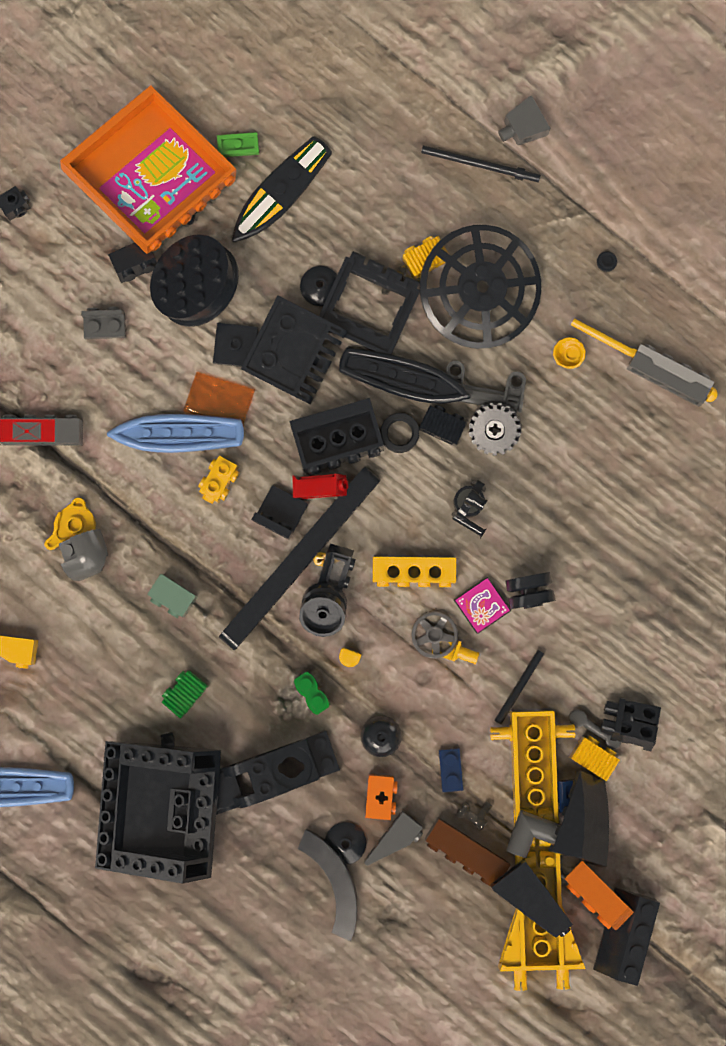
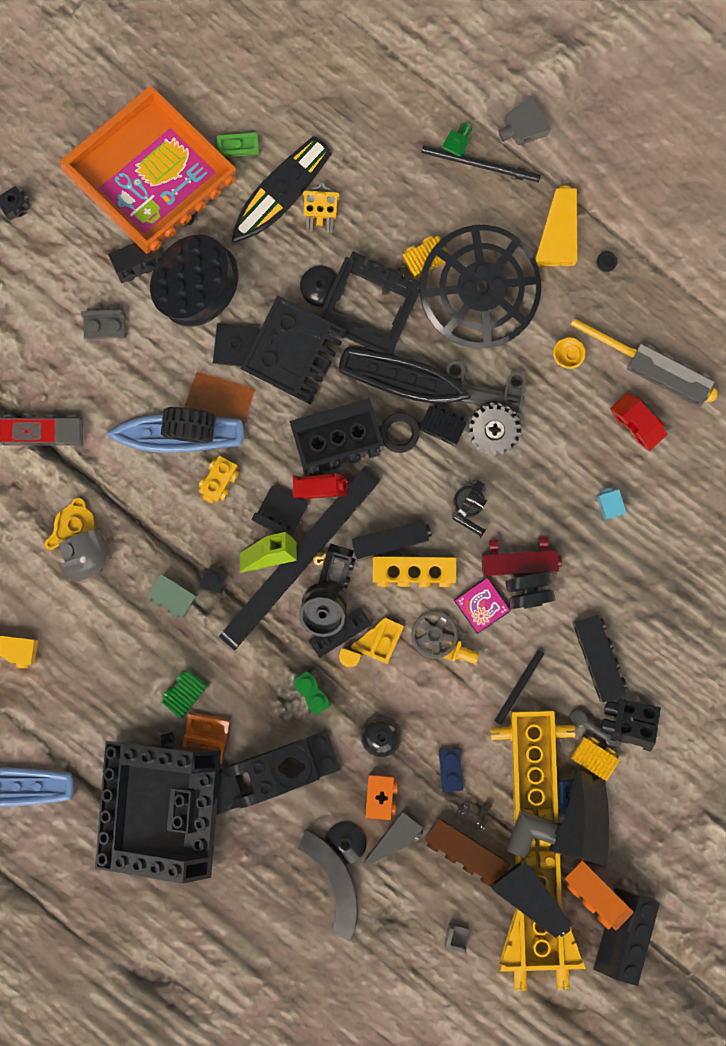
(188, 425): none -> black tyre
(206, 732): none -> orange slope
(213, 580): none -> black brick
(269, 552): none -> lime slope
(318, 200): none -> yellow piece
(353, 624): none -> black plate
(380, 640): none -> yellow wing
(391, 540): none -> black slope
(456, 938): none -> flat silver panel
(457, 141): none -> green bracket
(520, 563): none -> dark red brick
(559, 235): none -> yellow slope
(599, 658): none -> black brick
(611, 503): none -> medium azure brick
(636, 417): none -> red brick

